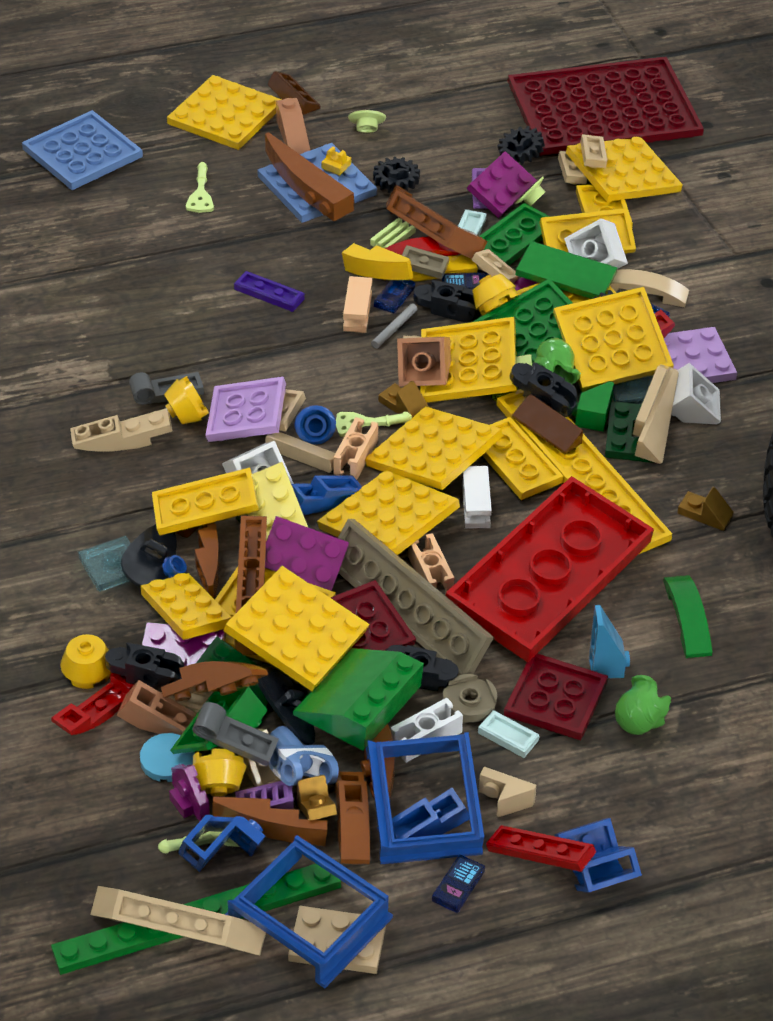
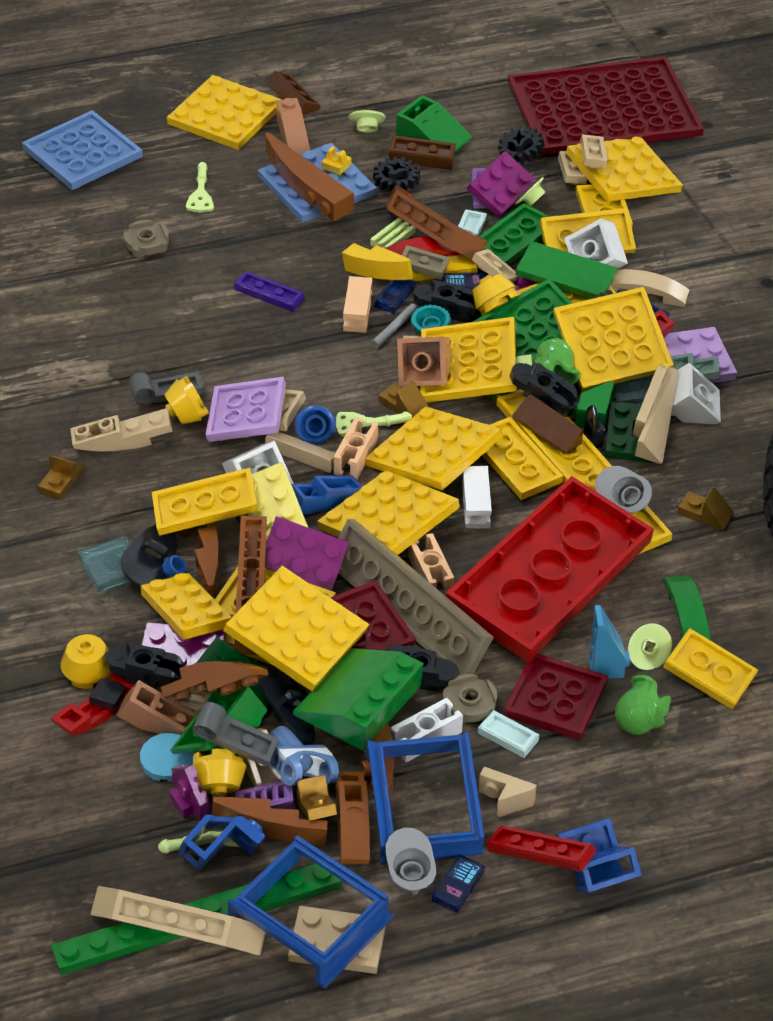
(60, 477): none -> pearl gold slope
(107, 694): none -> black tile
(156, 239): none -> dark tan plate
(410, 860): none -> light grey piece
(423, 151): none -> reddish brown slope
(430, 121): none -> green slope
(430, 317): none -> teal hat
(431, 817): blue slope -> none
(593, 428): none -> black plate
(624, 488): none -> light grey piece
(658, 648): none -> yellowish green piece
(707, 366): none -> sand green slope
(710, 668): none -> yellow tile

